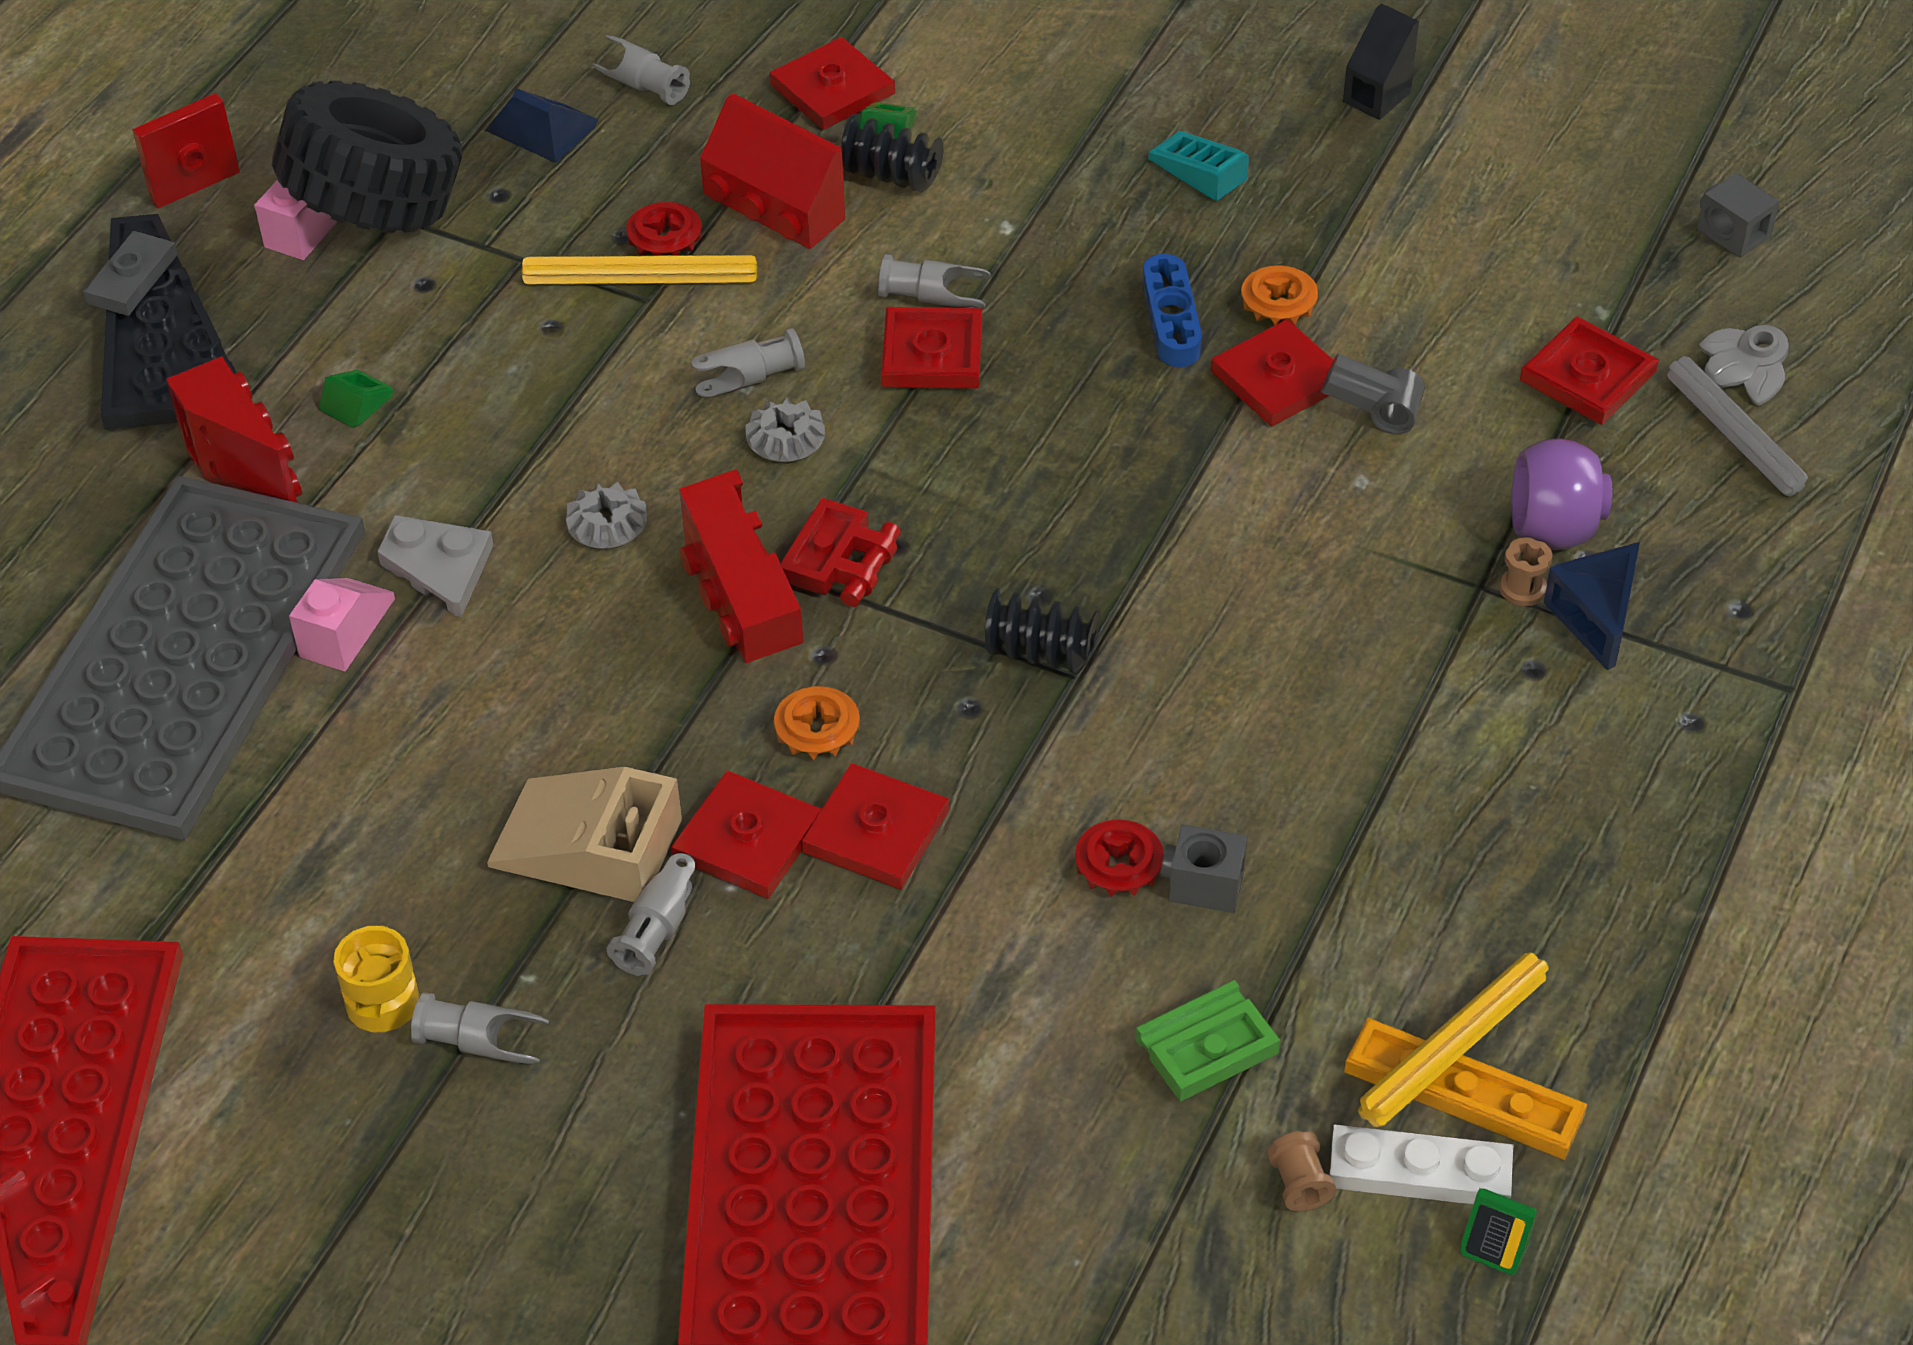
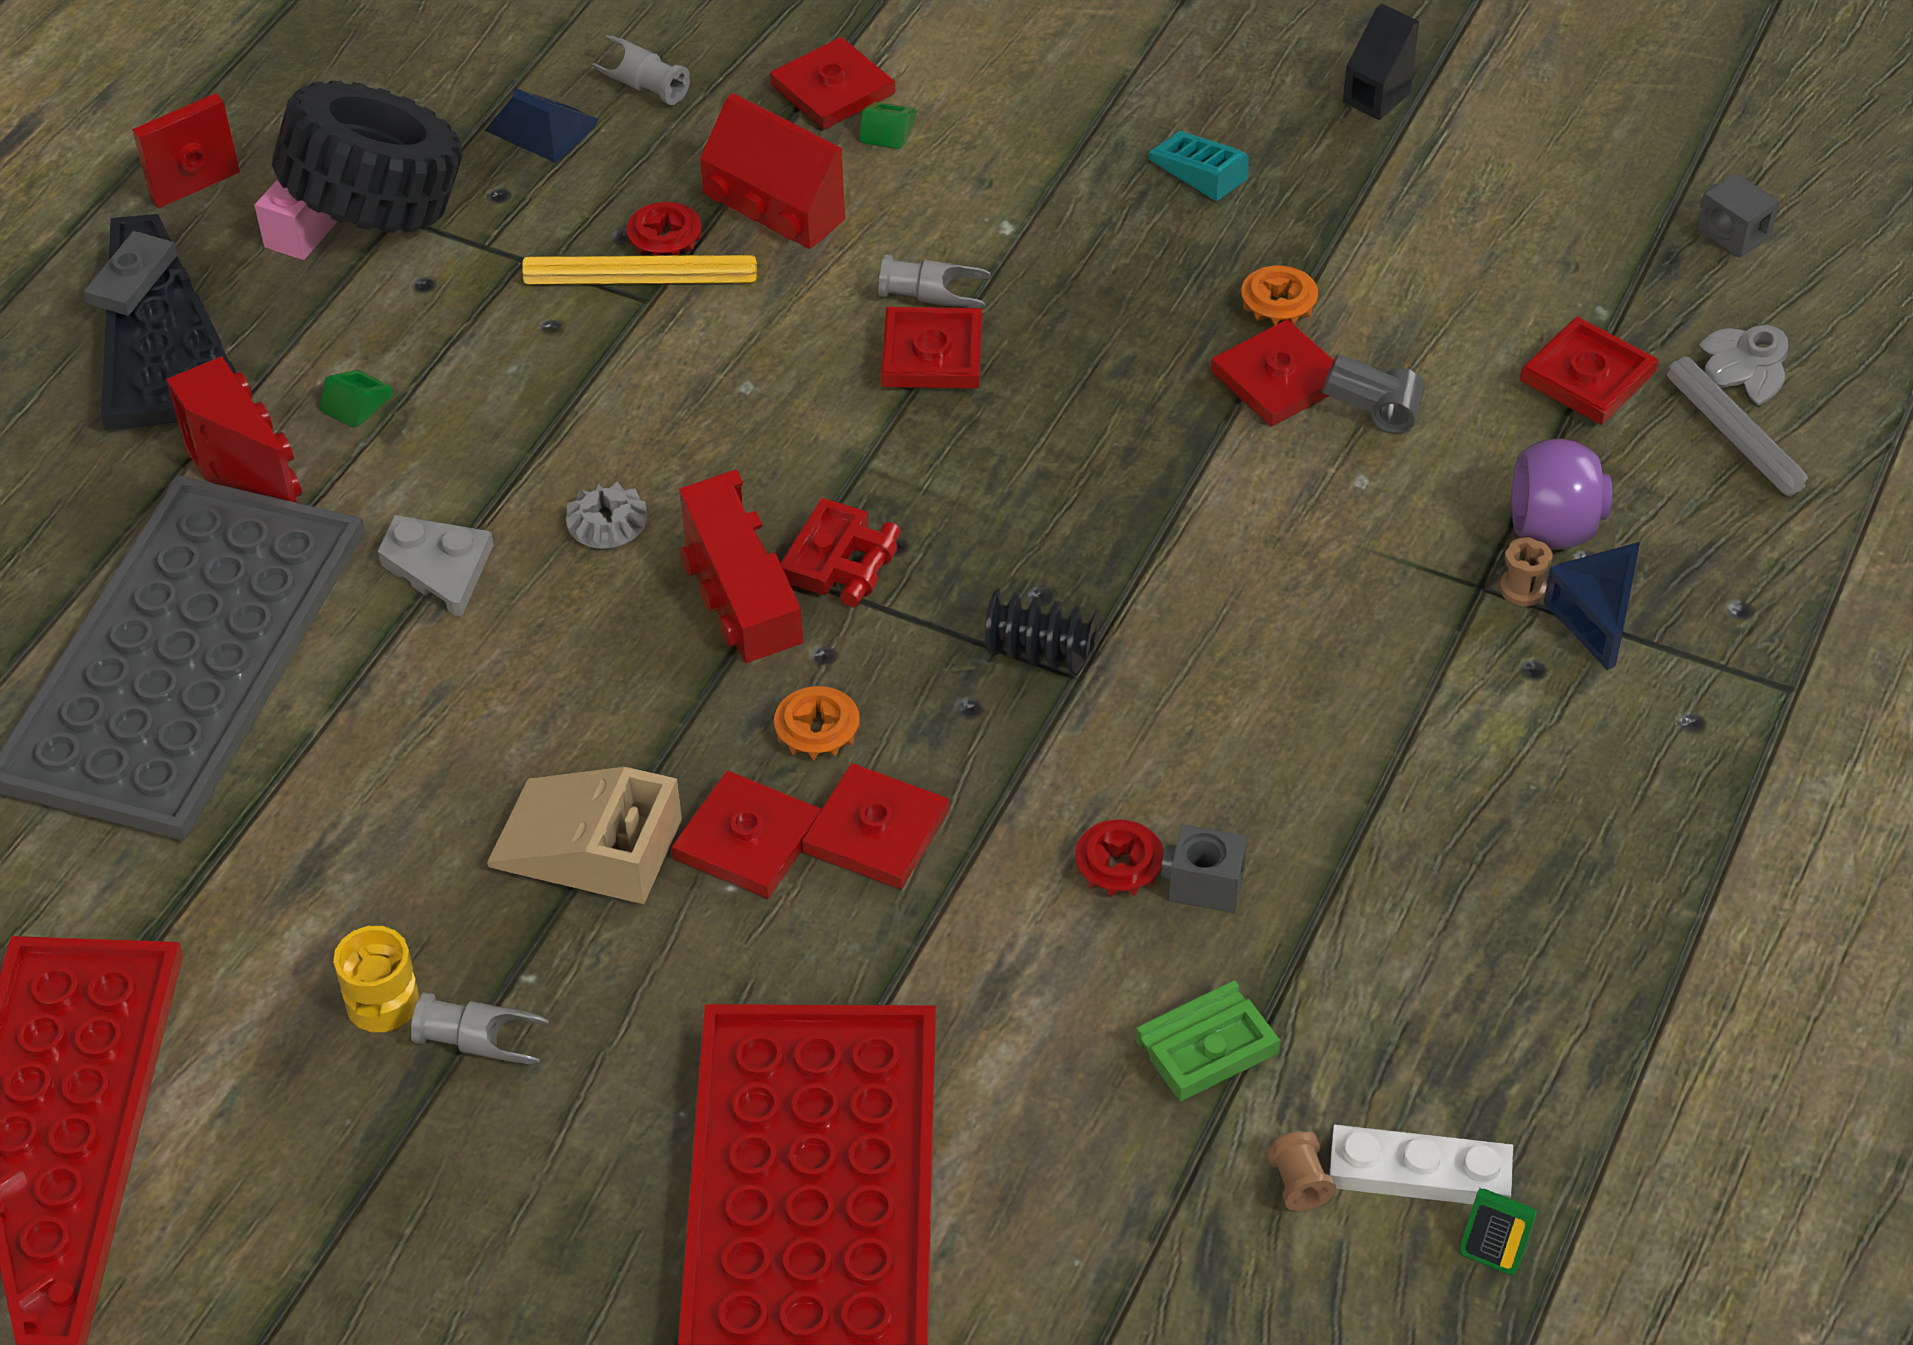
(337, 619): bright pink slope -> none
(653, 917): light grey piece -> none
(749, 363): light grey piece -> none
(779, 444): light grey gear -> none
(890, 157): black piece -> none
(1163, 324): blue beam -> none
(1452, 1040): yellow axle -> none
(1475, 1092): light orange tile -> none

